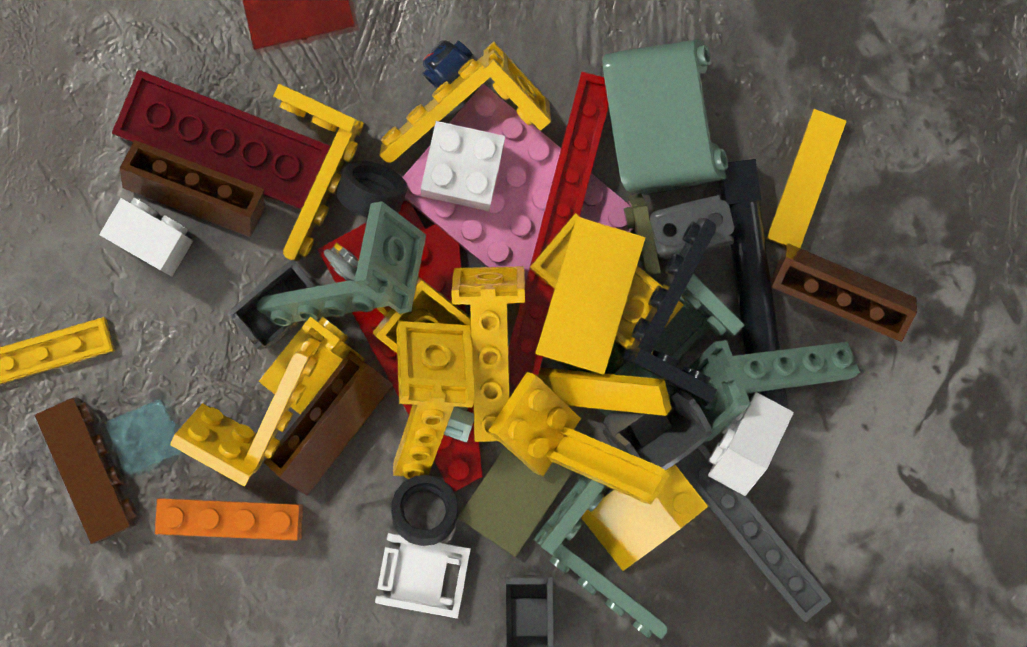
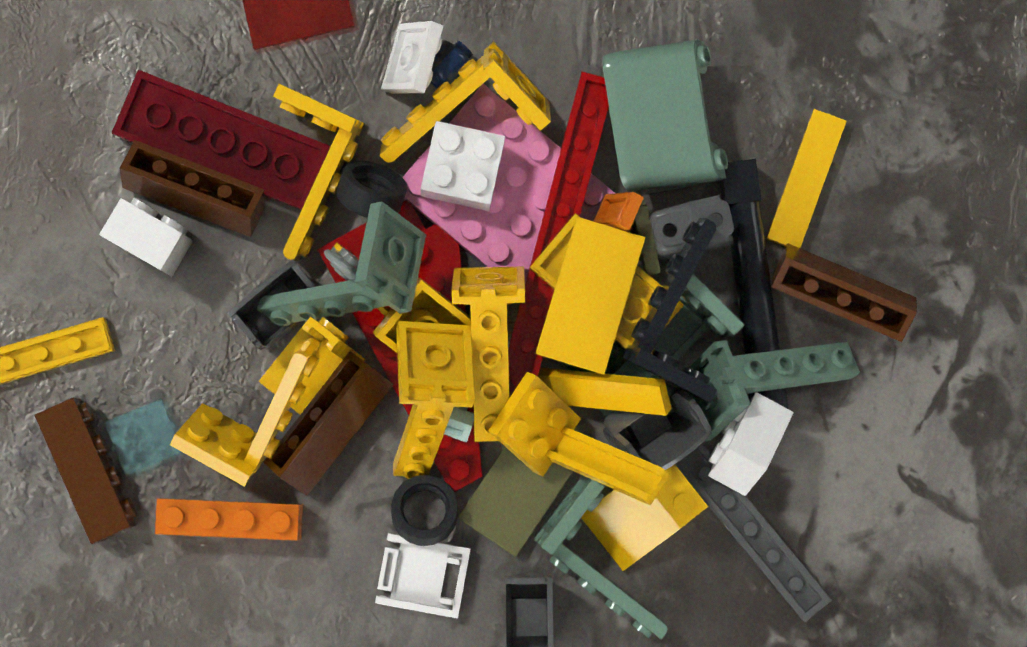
(412, 57): none -> white plate
(619, 210): none -> orange tile

